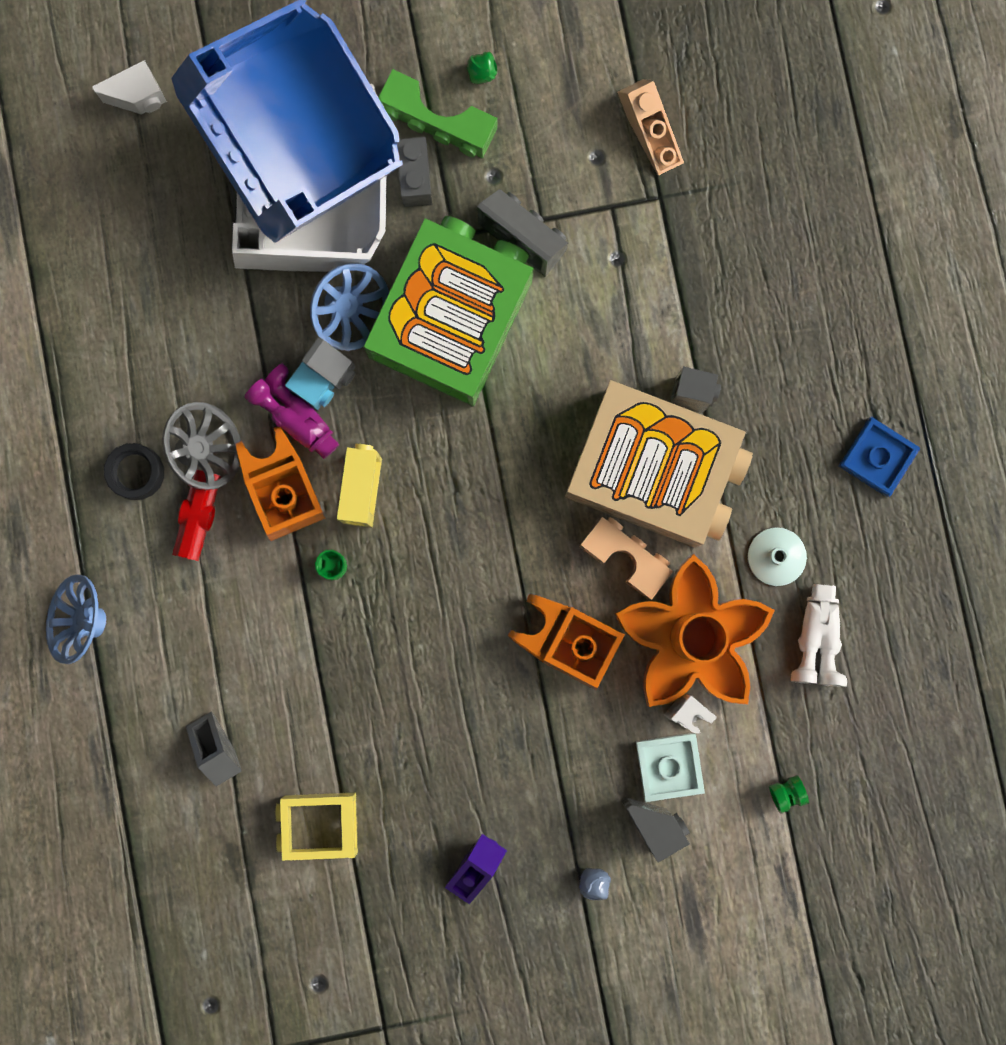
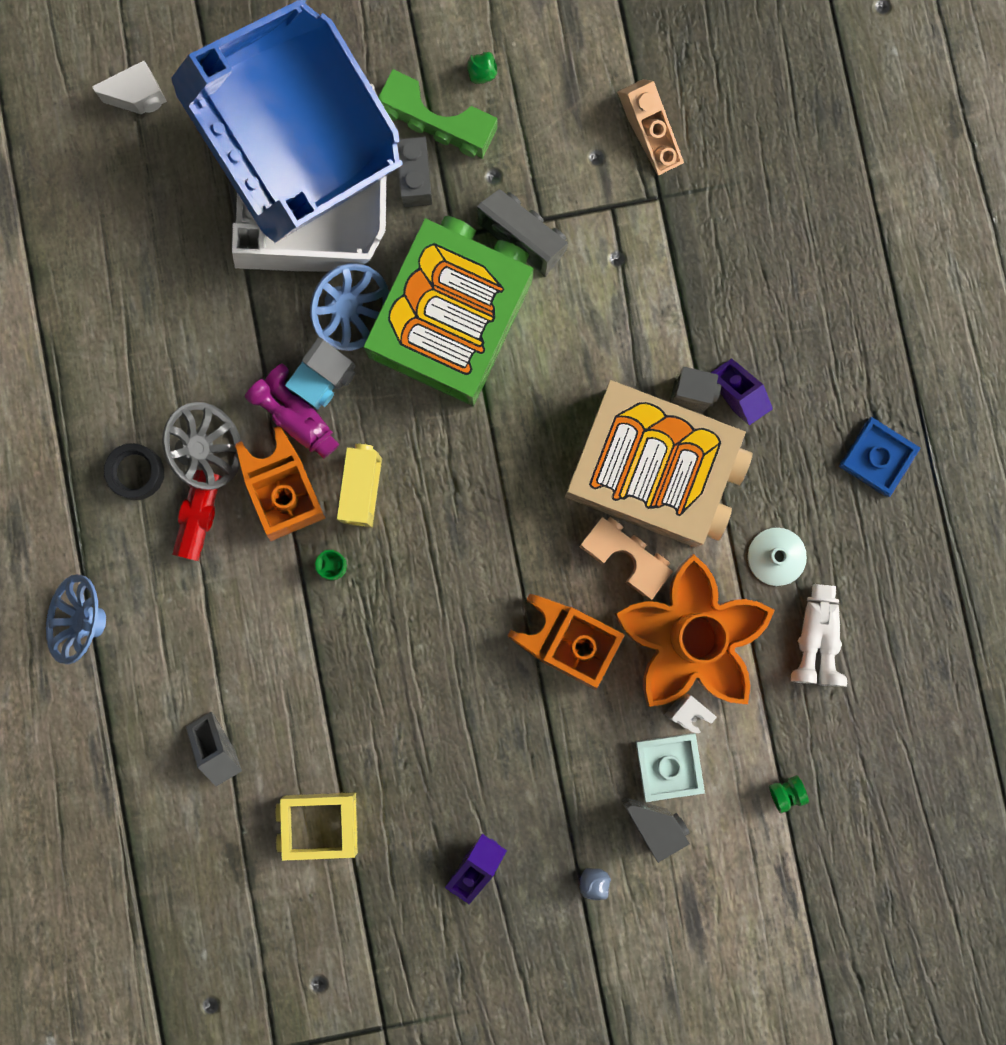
(742, 392): none -> dark purple slope

